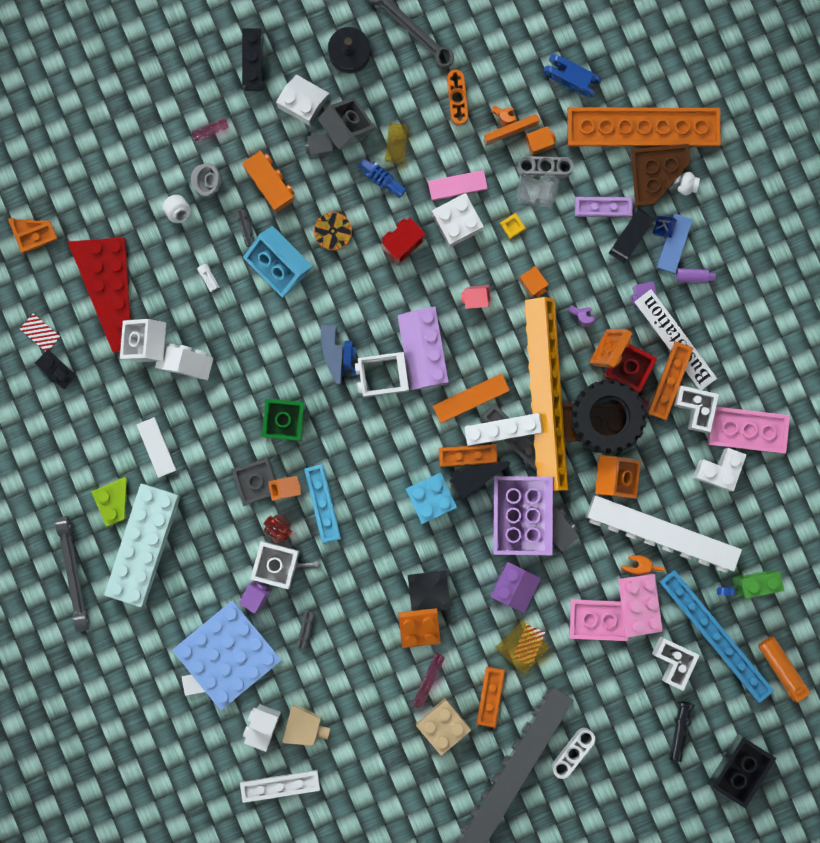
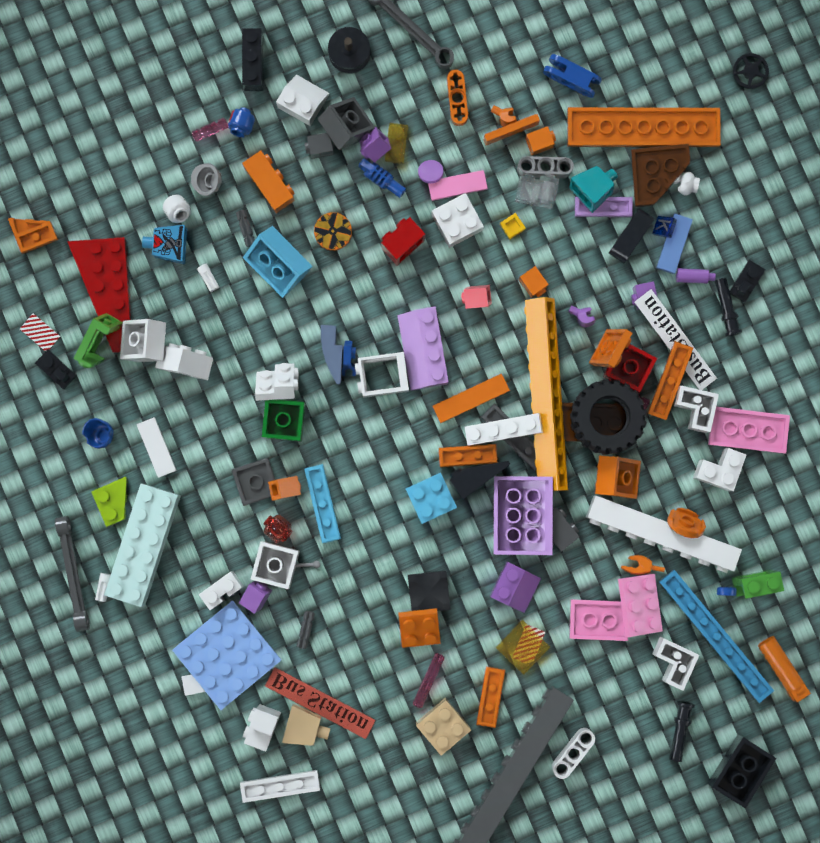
(98, 433): none -> blue hair
(99, 326): none -> bright green window
(102, 585): none -> white piece
(168, 243): none -> dark azure torso
(214, 594): none -> white brick
(241, 122): none -> blue head
(278, 383): none -> white plate
(320, 703): none -> clear red sticker
(374, 145): none -> medium lavender brick
(430, 171): none -> medium lavender piece
(593, 186): none -> teal torso
(686, 523): none -> orange tile
(729, 315): none -> black pin
(746, 281): none -> black hinge
(750, 70): none -> black wheel

